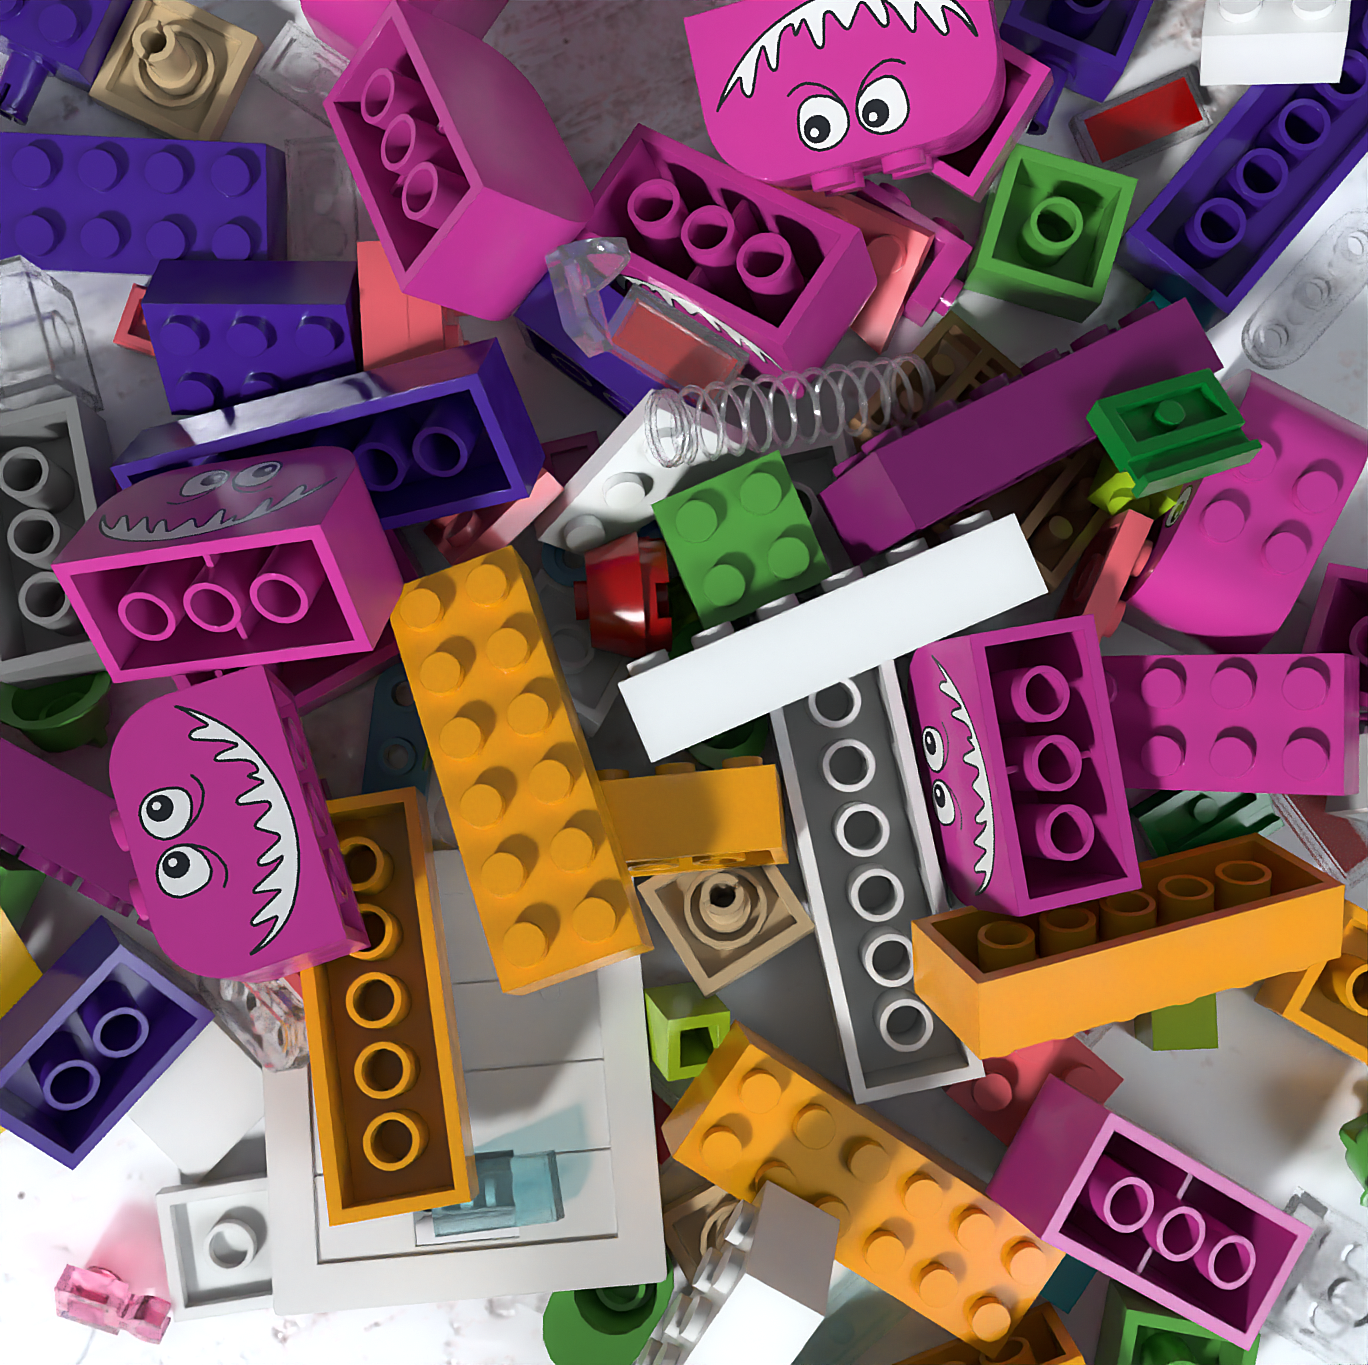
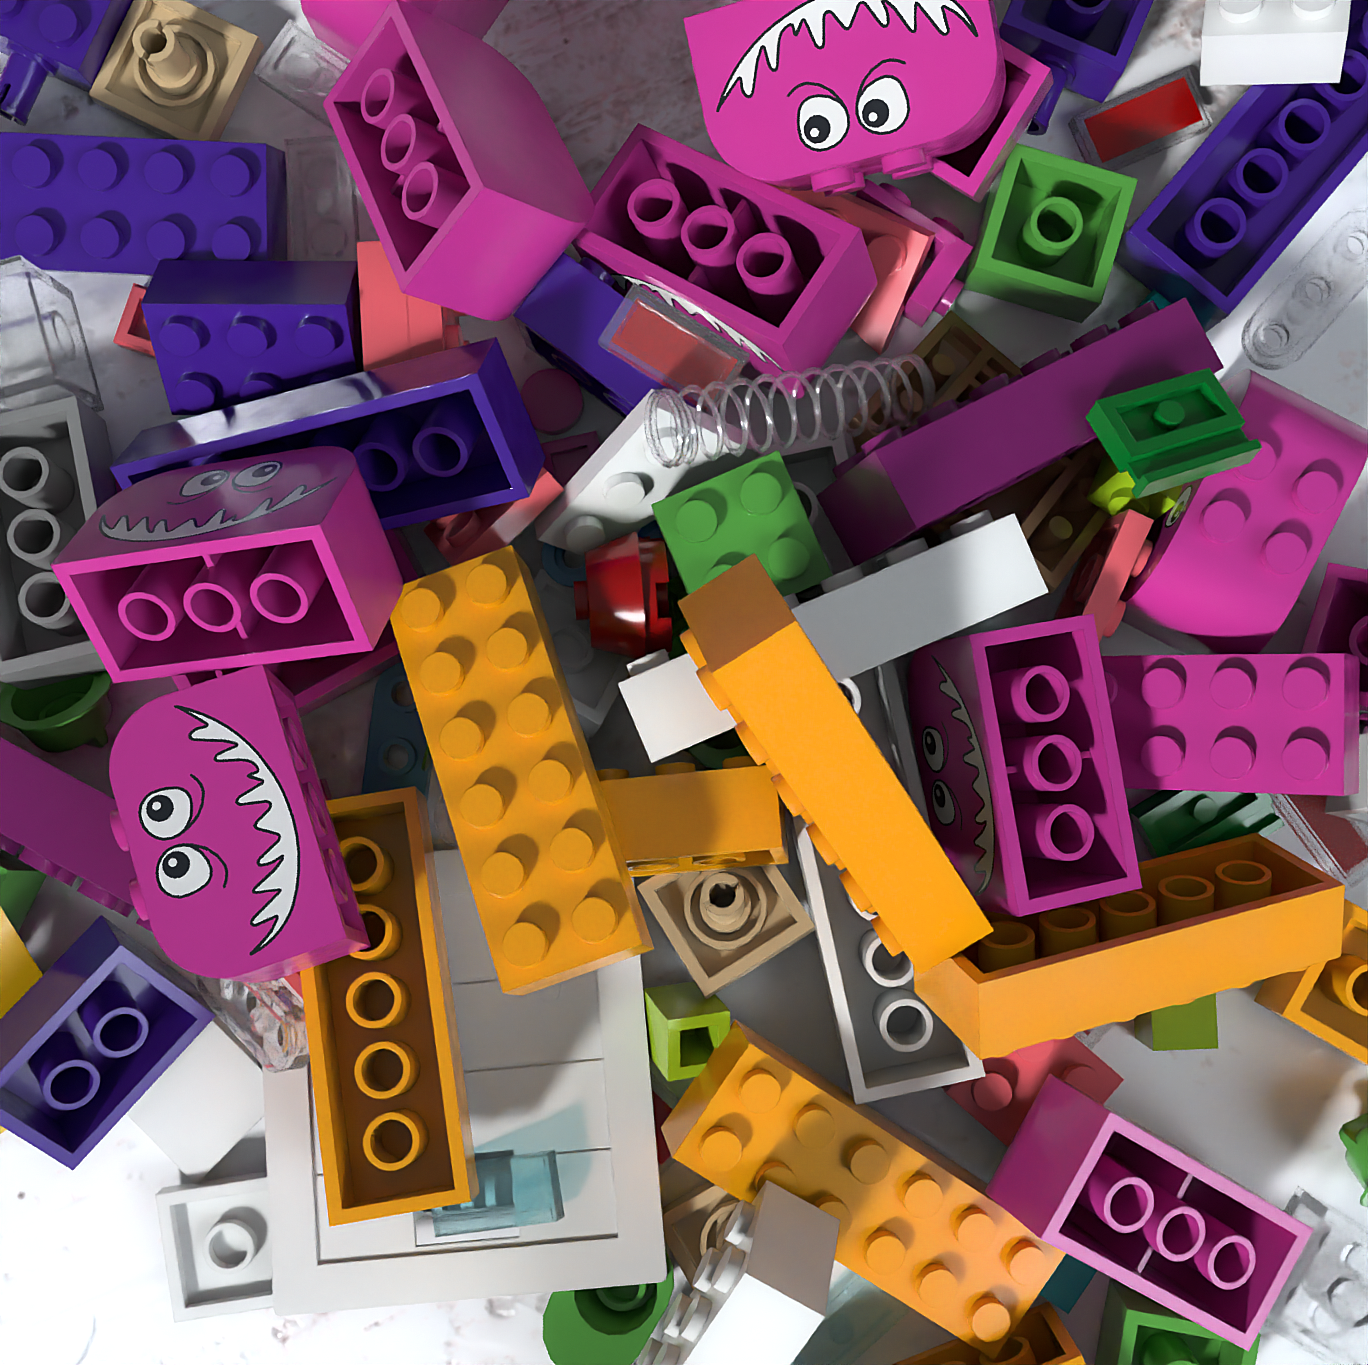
(104, 1303): clear pink plate -> none
(552, 401): none -> dark pink tile
(577, 276): clear tile -> none
(827, 765): none -> light orange brick

